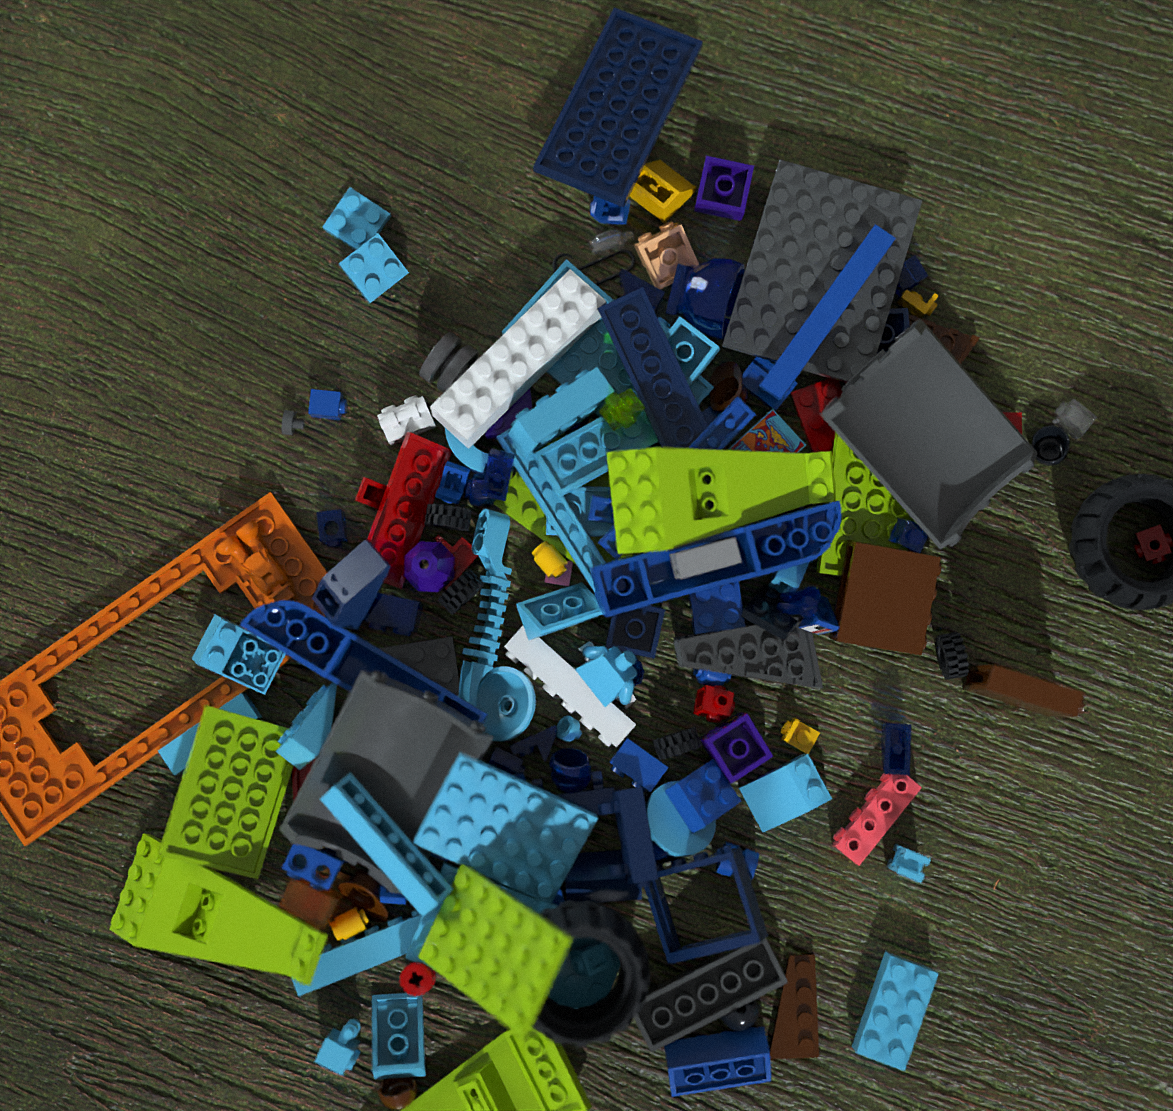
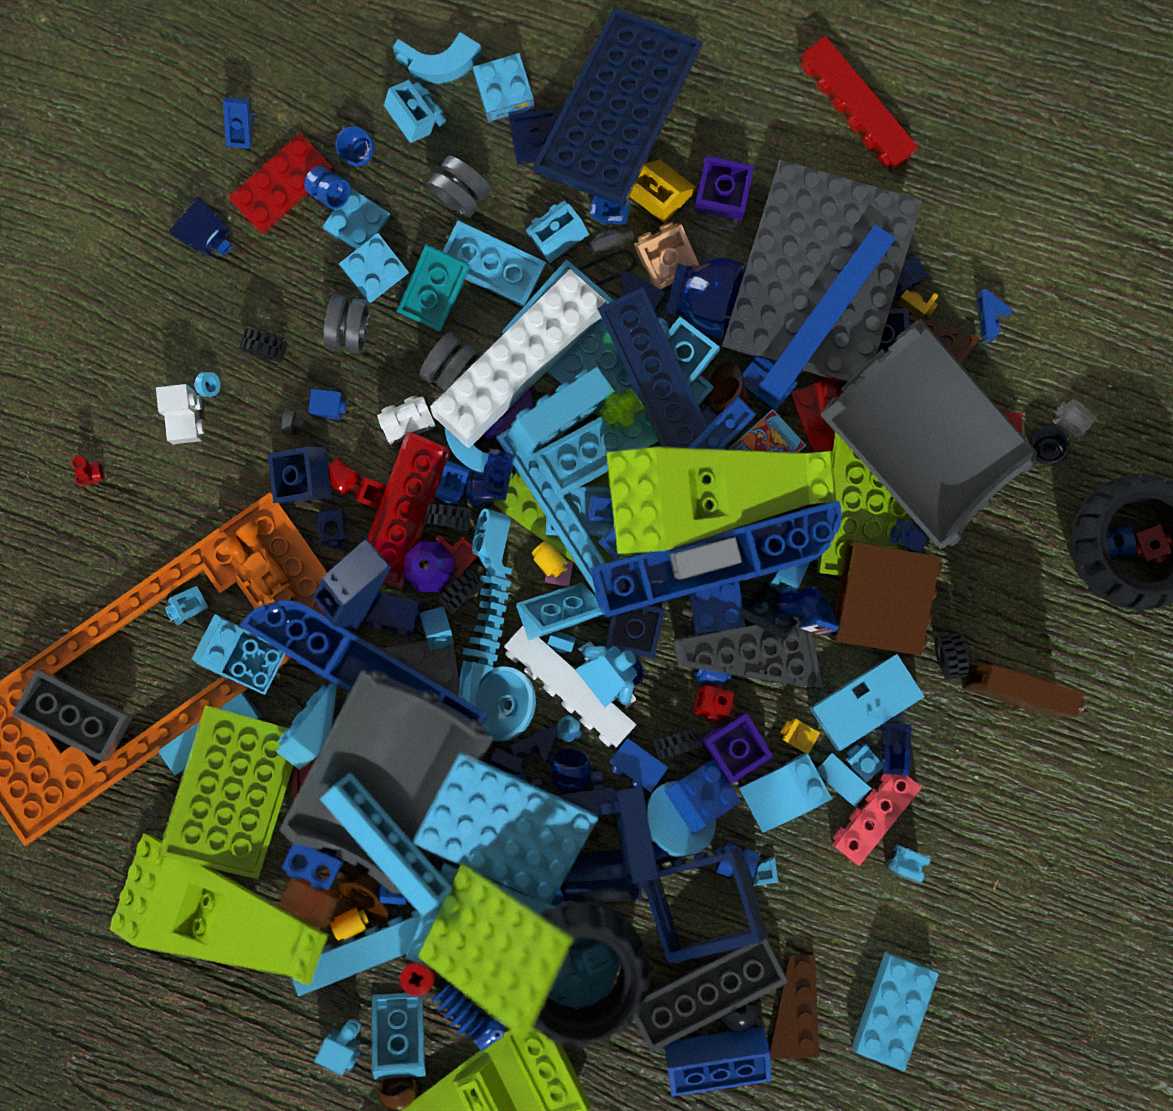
(72, 715): none -> dark grey brick
(86, 472): none -> red plate
(181, 412): none -> white brick
(185, 605): none -> medium azure bracket
(201, 230): none -> clear blue torso
(207, 384): none -> medium azure tile
(238, 122): none -> blue slope
(263, 345): none -> black tyre
(278, 184): none -> red plate
(299, 475): none -> dark blue brick
(327, 187): none -> blue wheel
(343, 477): none -> red piece
(346, 324): none -> flat silver wheel
(355, 146): none -> blue hair
(413, 110): none -> medium azure brick
(433, 288): none -> teal tile
(437, 628): none -> medium azure brick
(441, 67): none -> medium azure arch
(459, 186): none -> flat silver wheel
(459, 1009): none -> blue piece
(488, 1033): none -> blue piece
(495, 263): none -> medium azure plate
(503, 87): none -> medium azure brick
(530, 133): none -> clear blue plate
(557, 230): none -> medium azure brick
(561, 642): none -> medium azure plate
(766, 872): none -> medium azure tile
(844, 780): none -> medium azure slope
(857, 104): none -> red brick
(863, 761): none -> medium azure bracket
(866, 702): none -> medium azure brick
(988, 309): none -> blue slope
(1121, 542): none -> blue wheel

